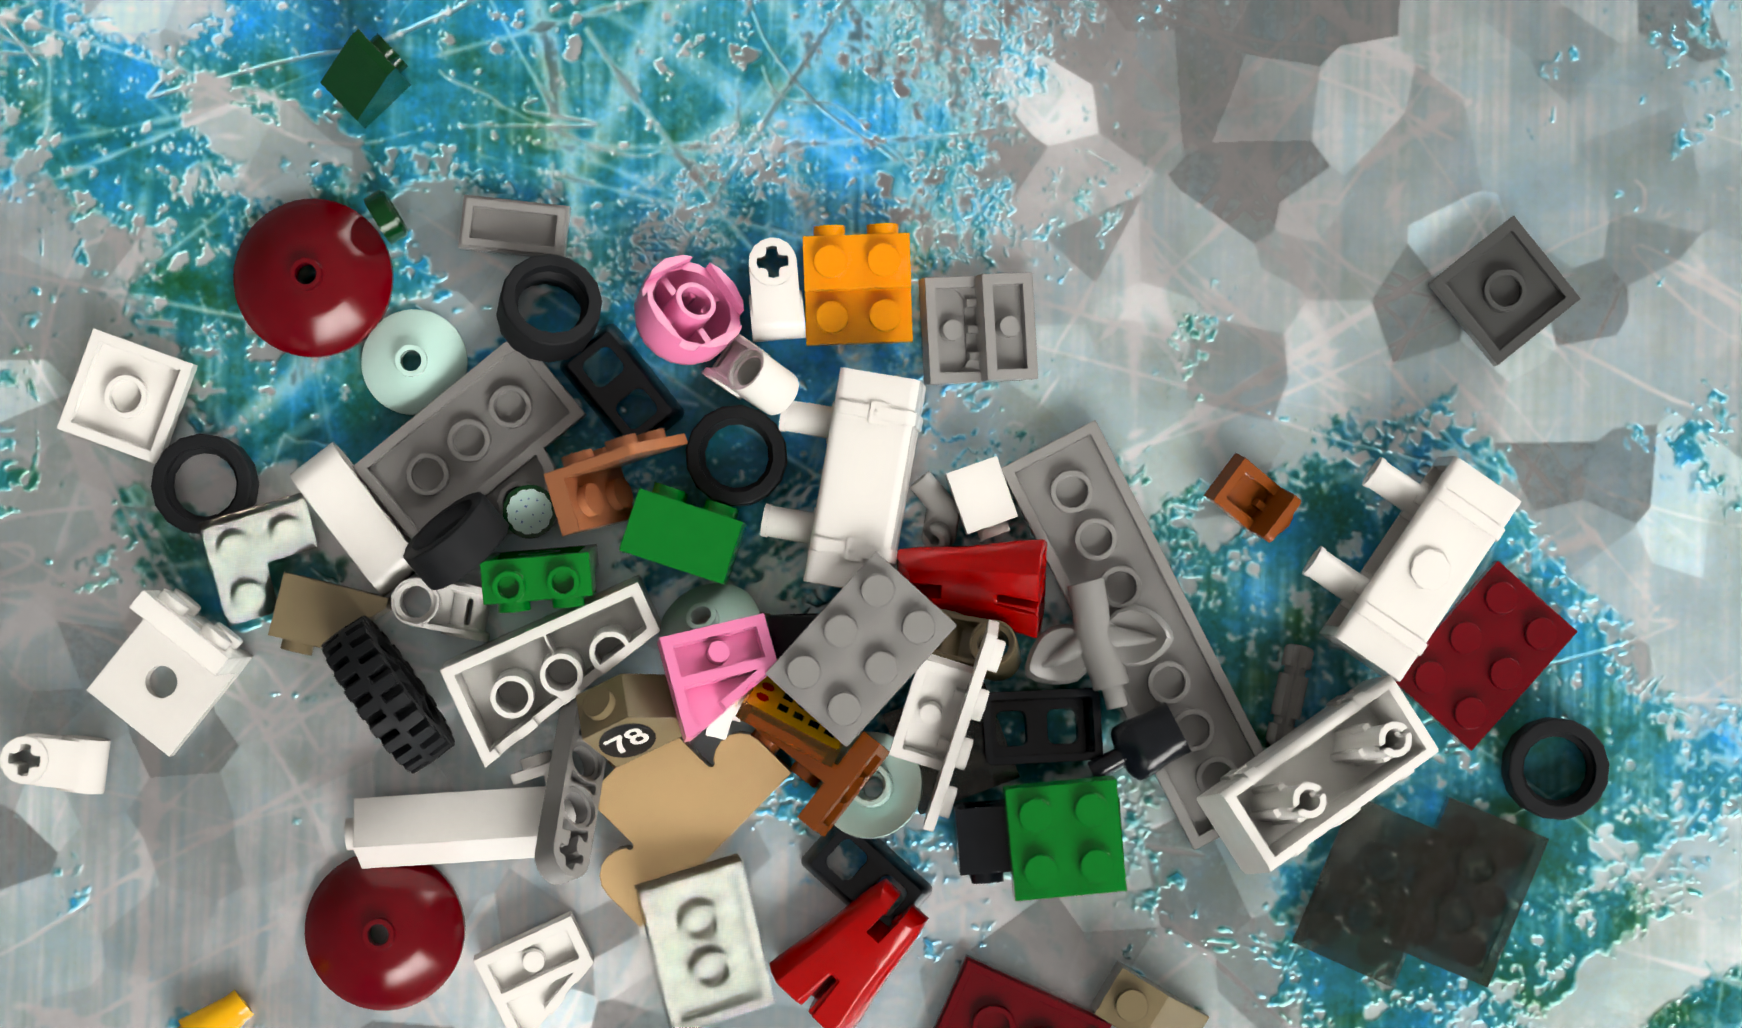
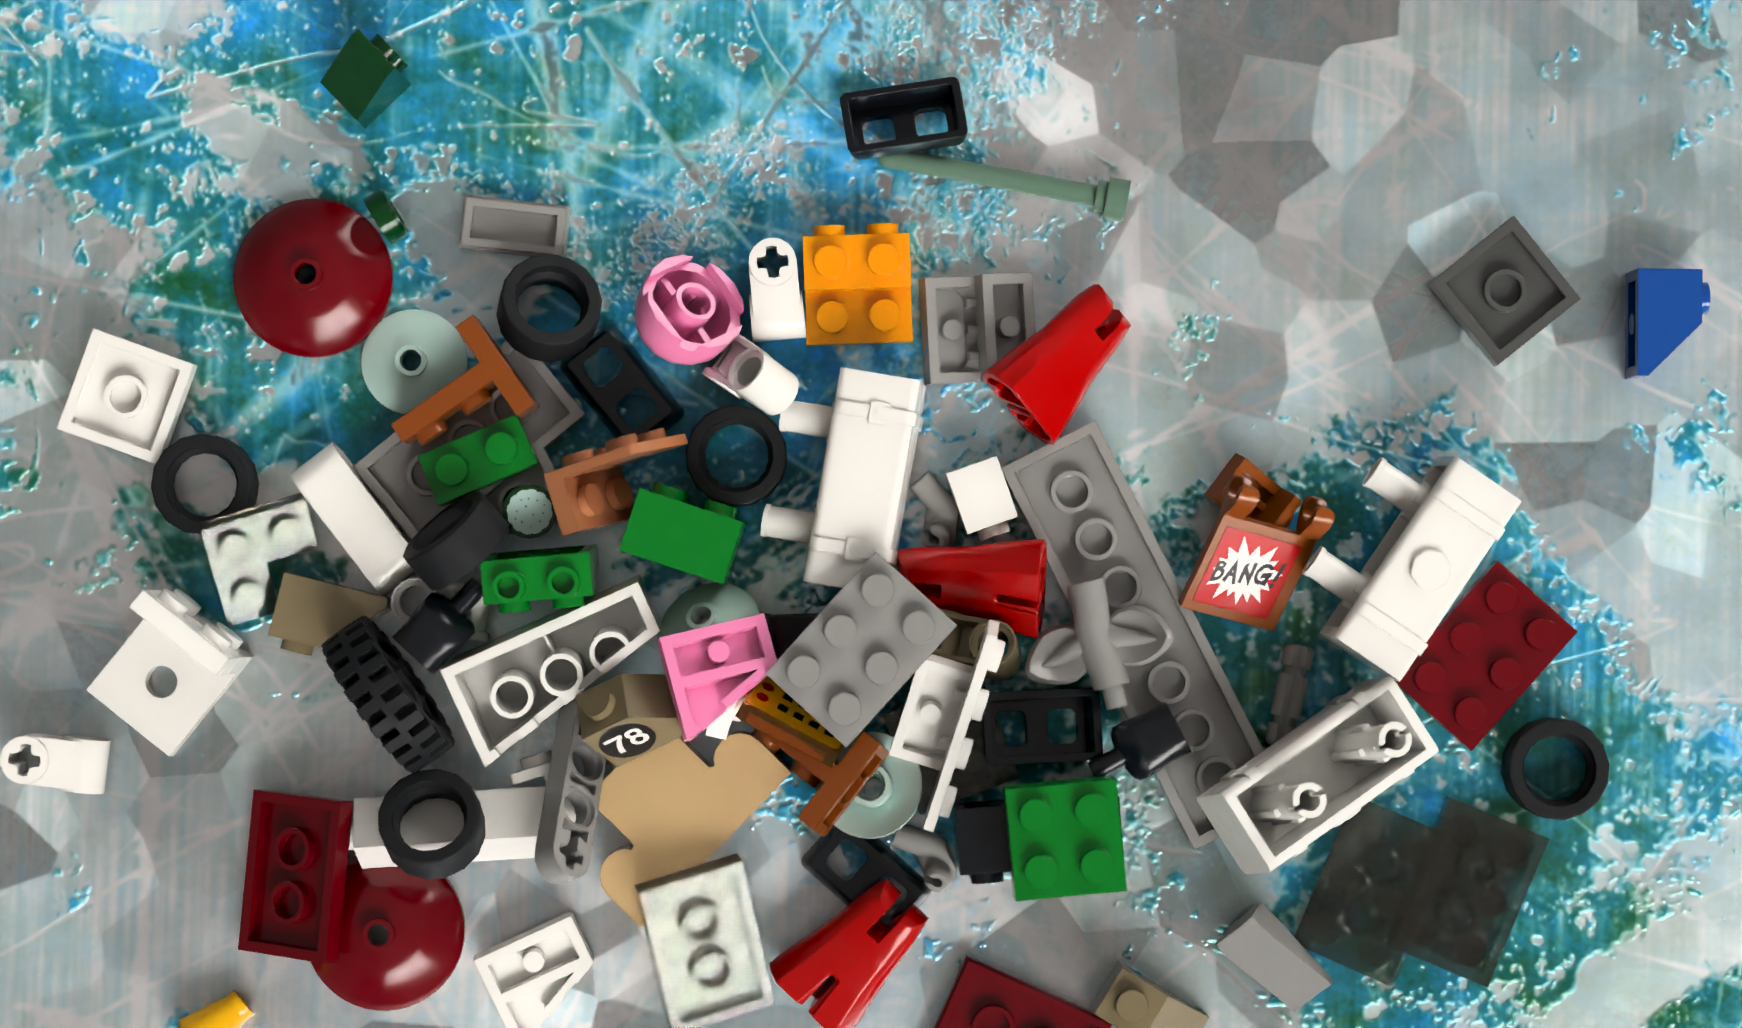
(295, 875): none -> dark red plate
(415, 789): none -> black tyre
(440, 626): none -> black piece
(467, 391): none -> dark orange bracket
(478, 460): none -> green plate
(901, 106): none -> black piece
(933, 855): none -> light grey arm
(1058, 363): none -> red piece
(1106, 197): none -> sand green piece
(1252, 564): none -> flag
(1273, 957): none -> light grey slope
(1660, 314): none -> blue slope

